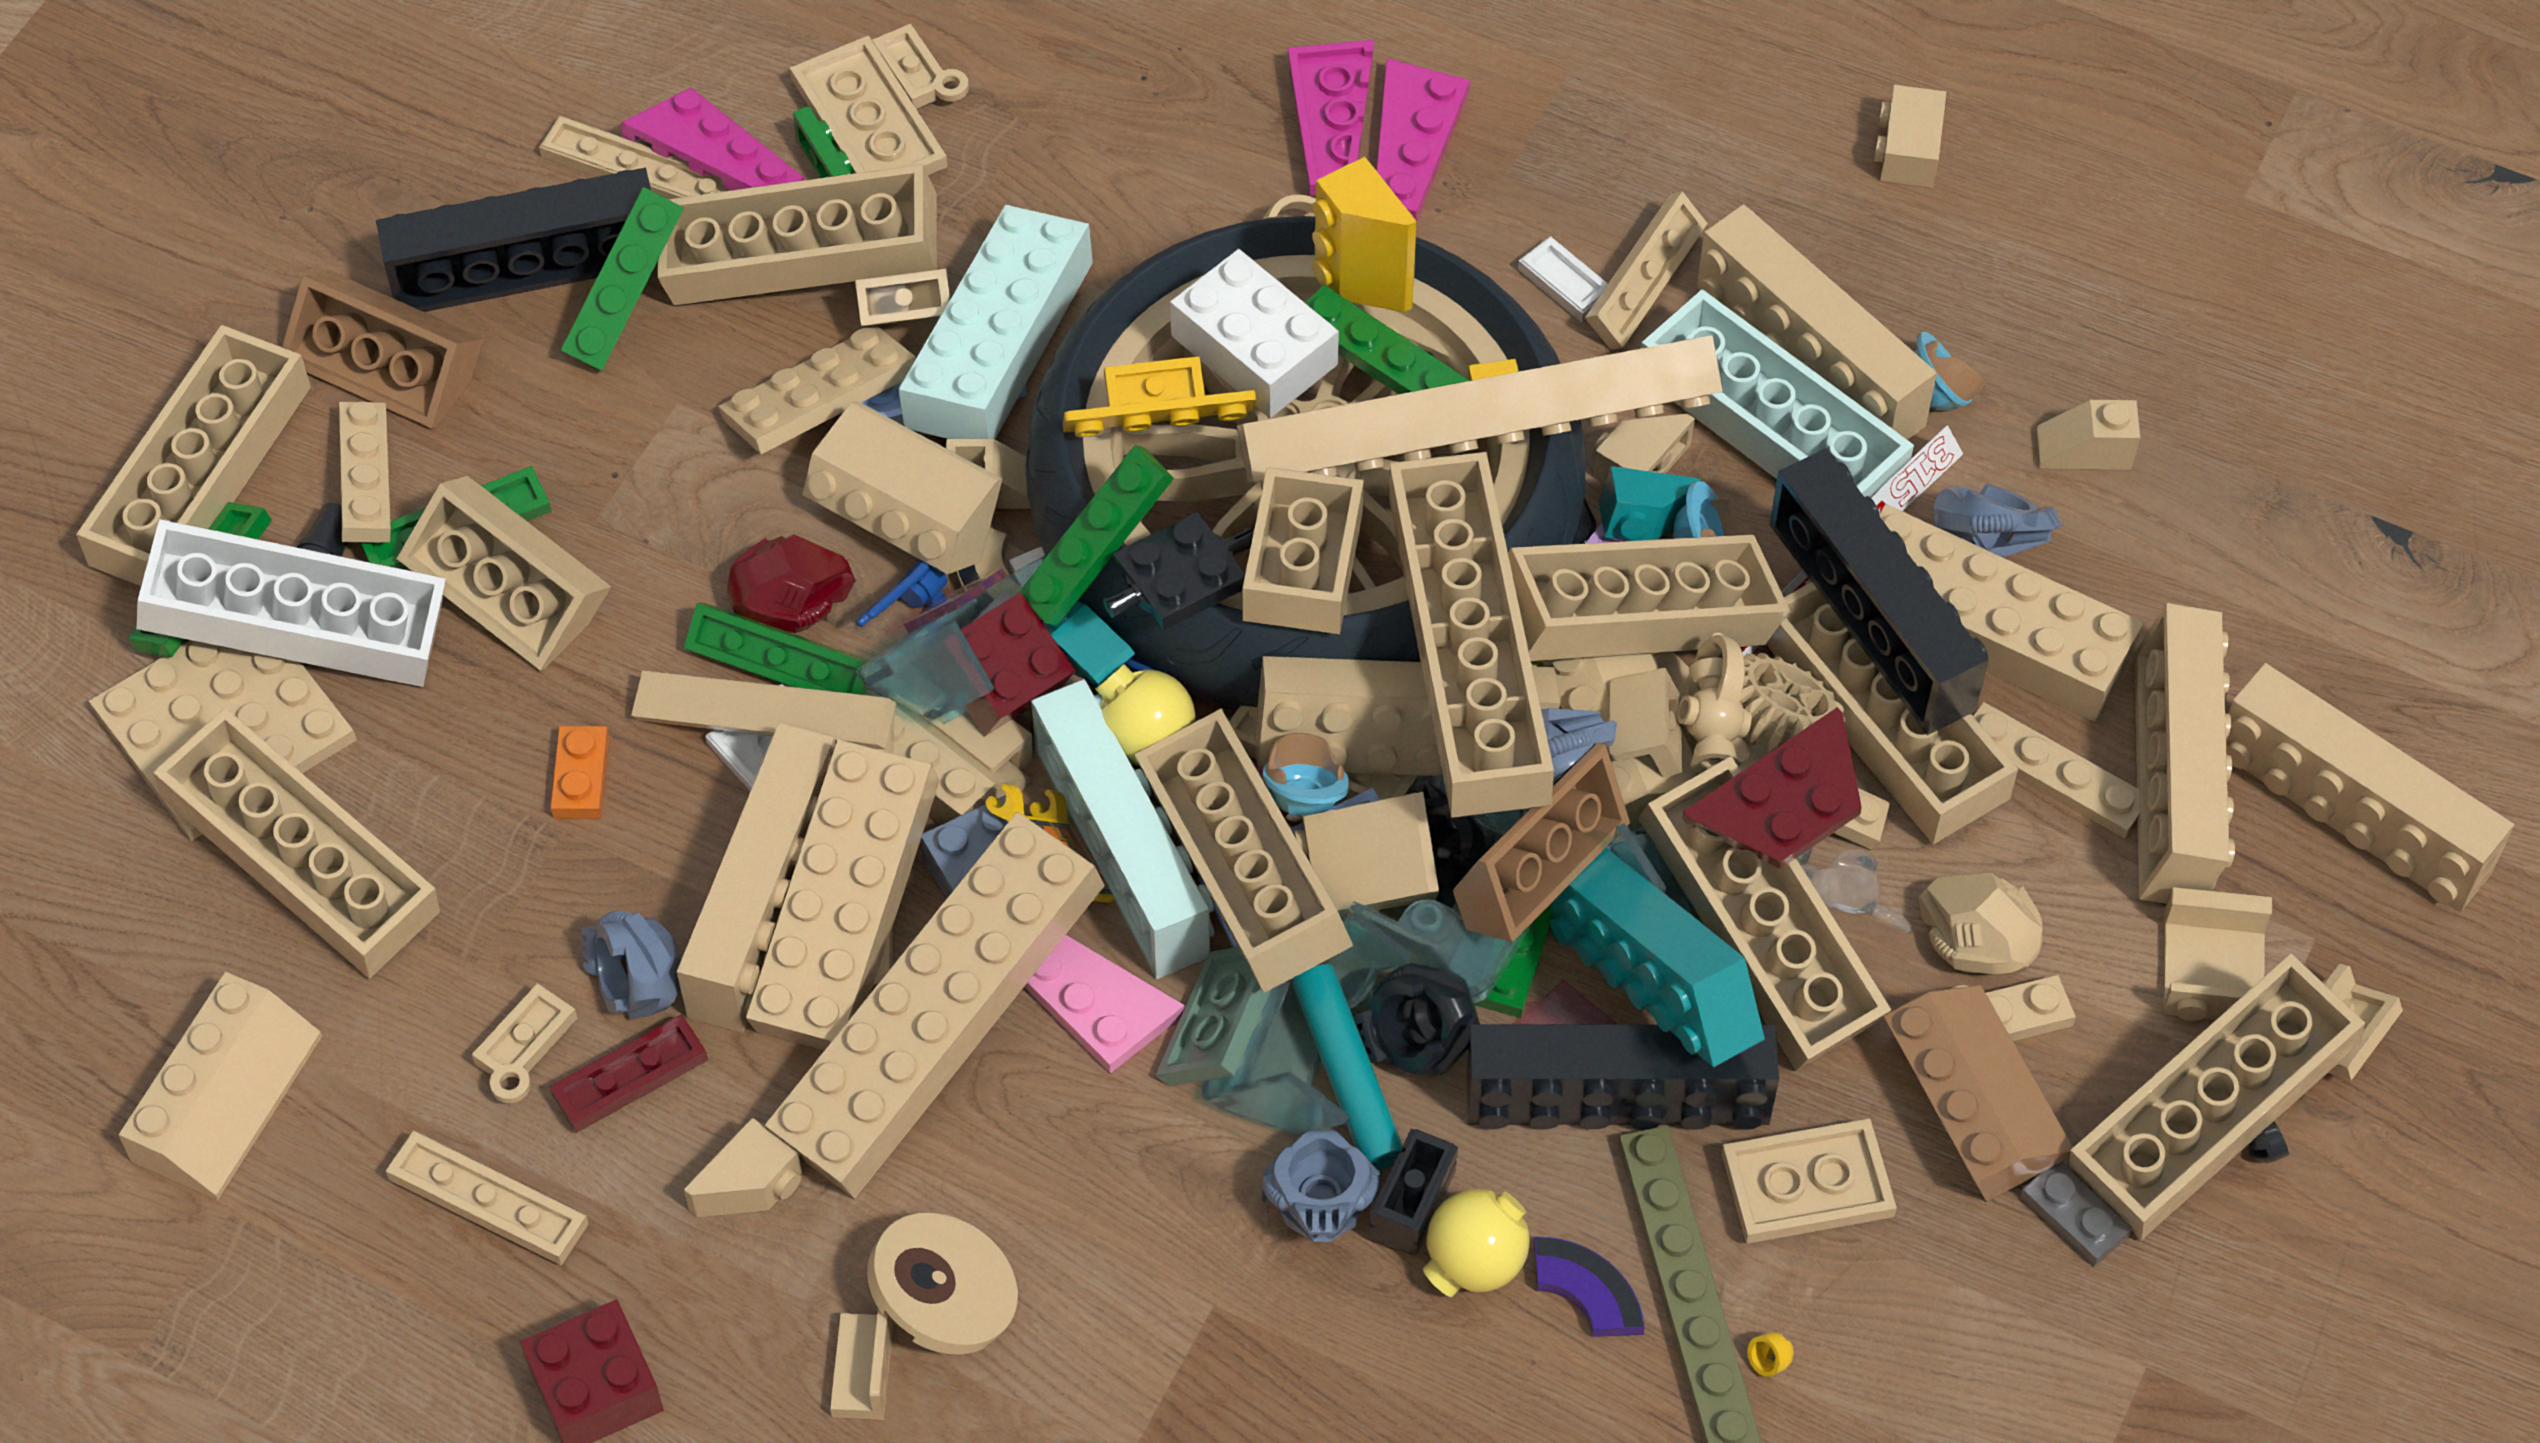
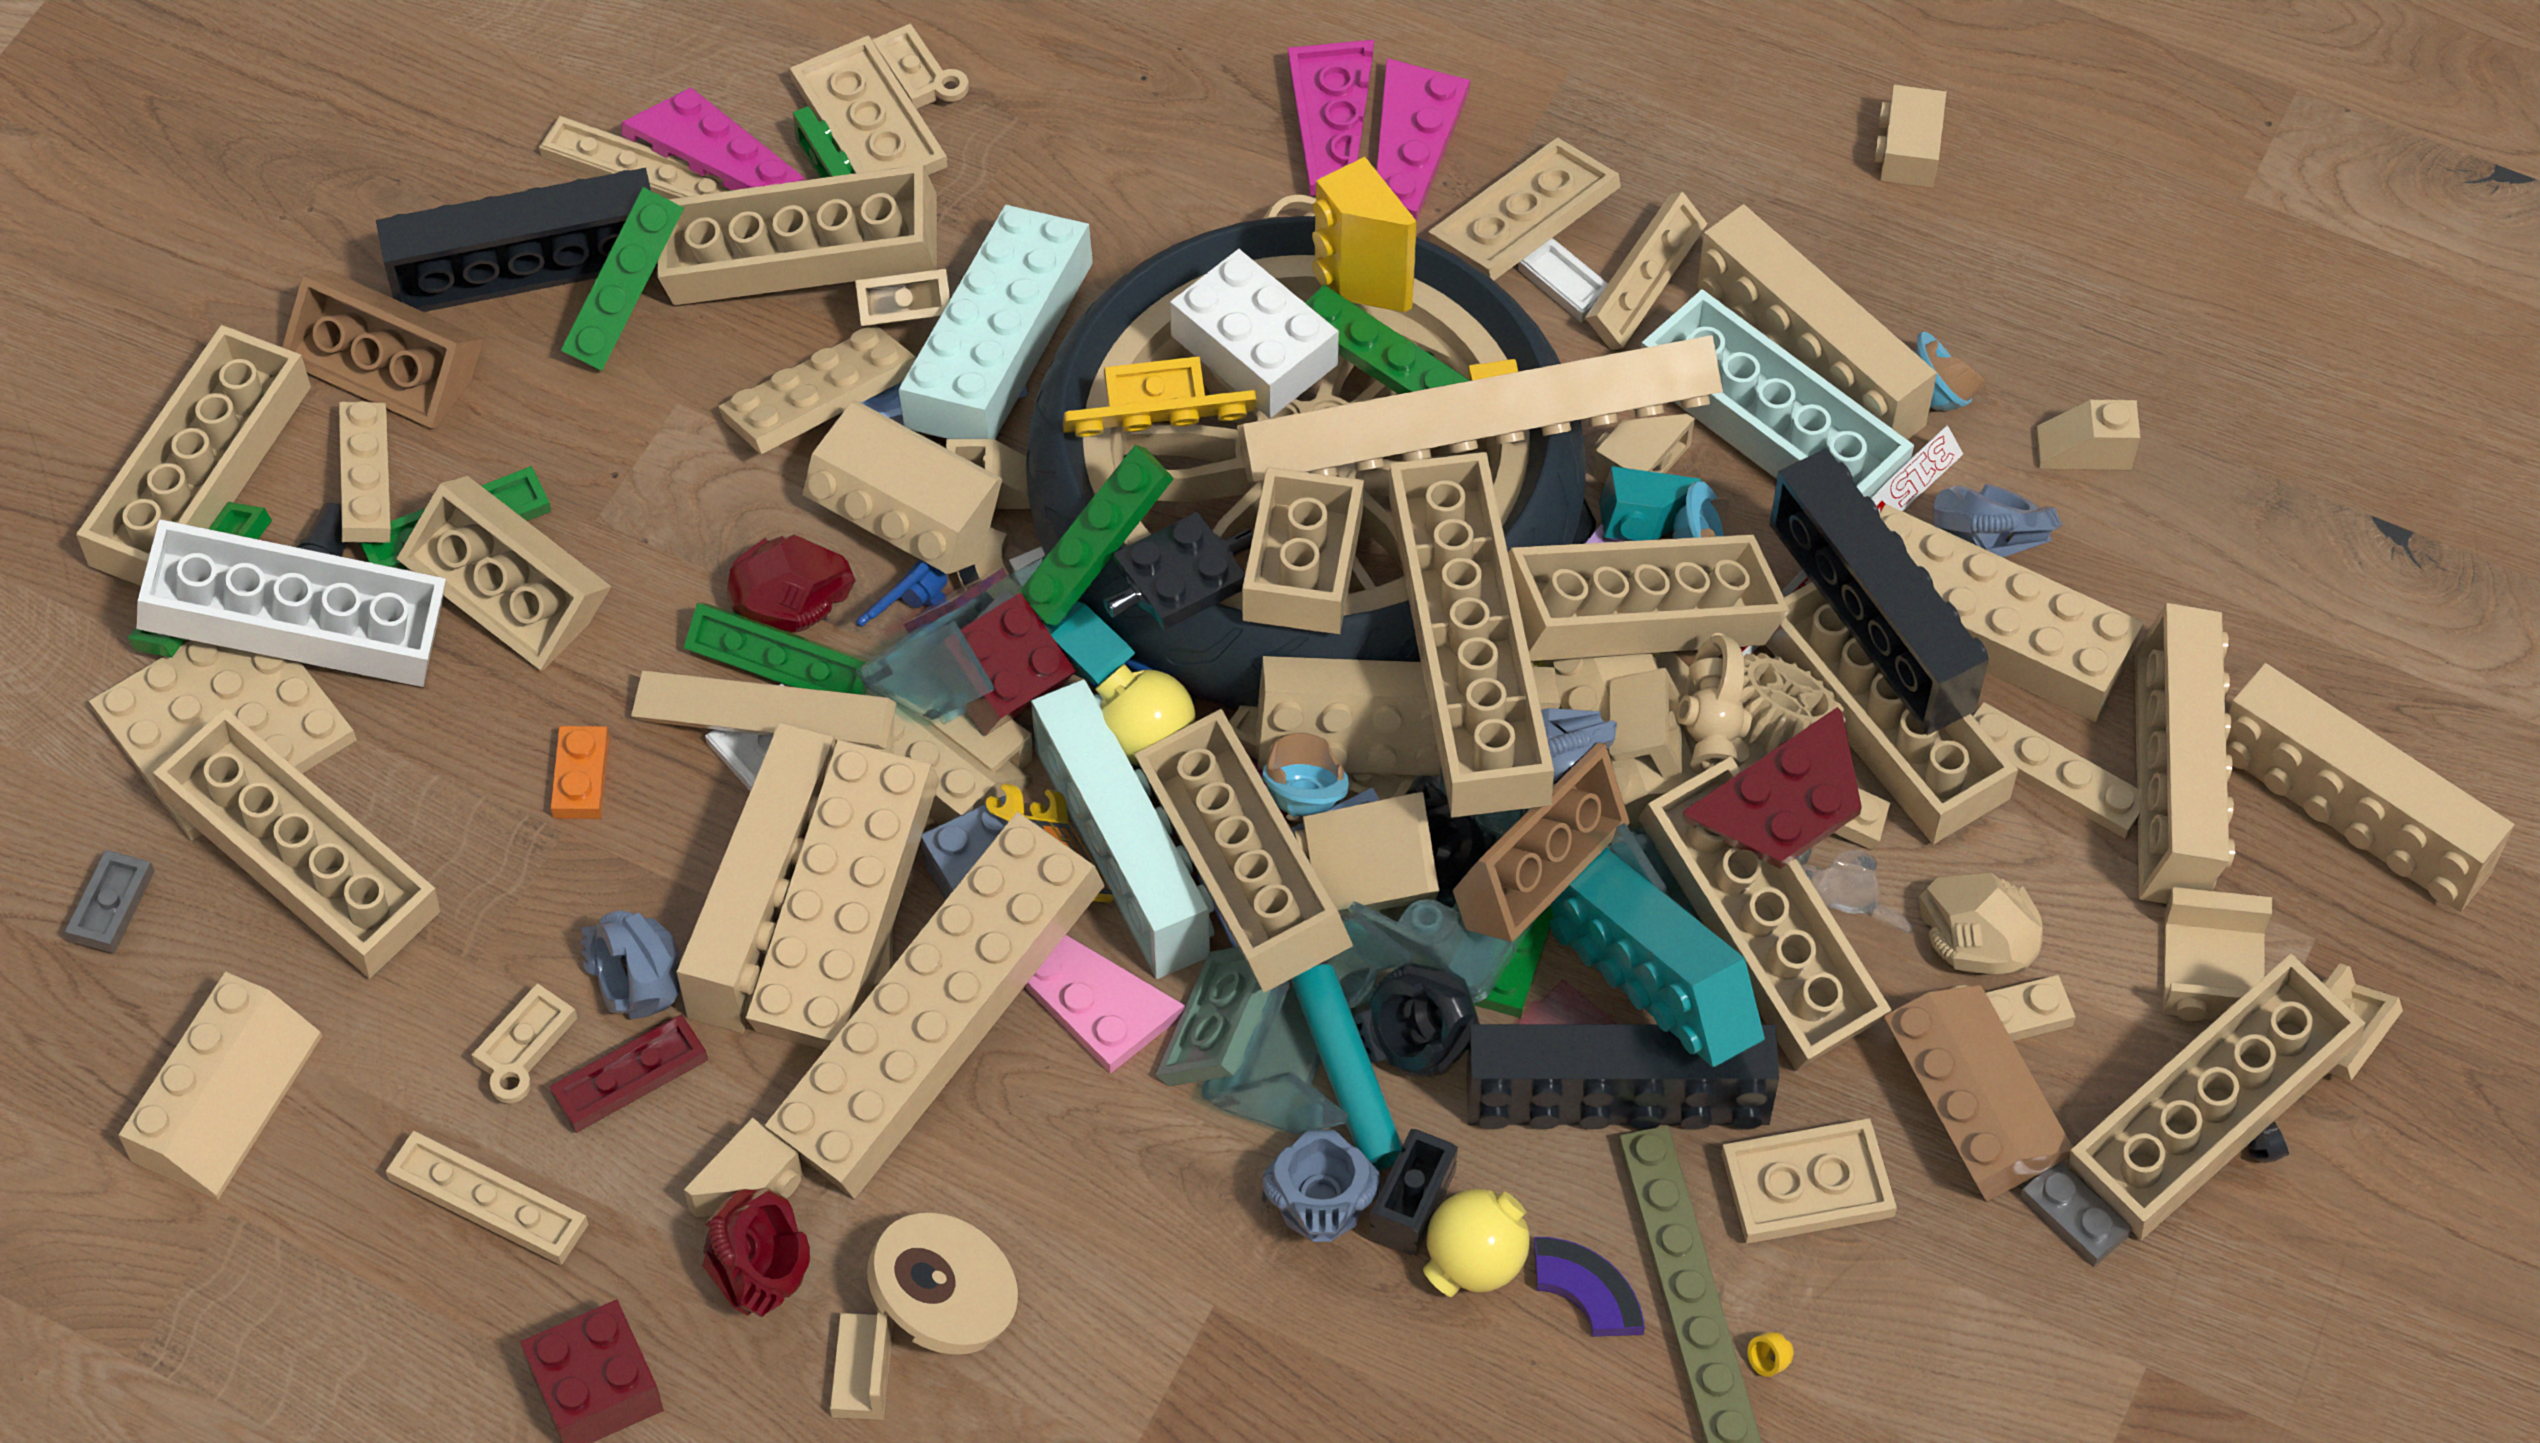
(109, 901): none -> flat silver plate
(755, 1250): none -> dark red helmet
(1525, 208): none -> tan plate

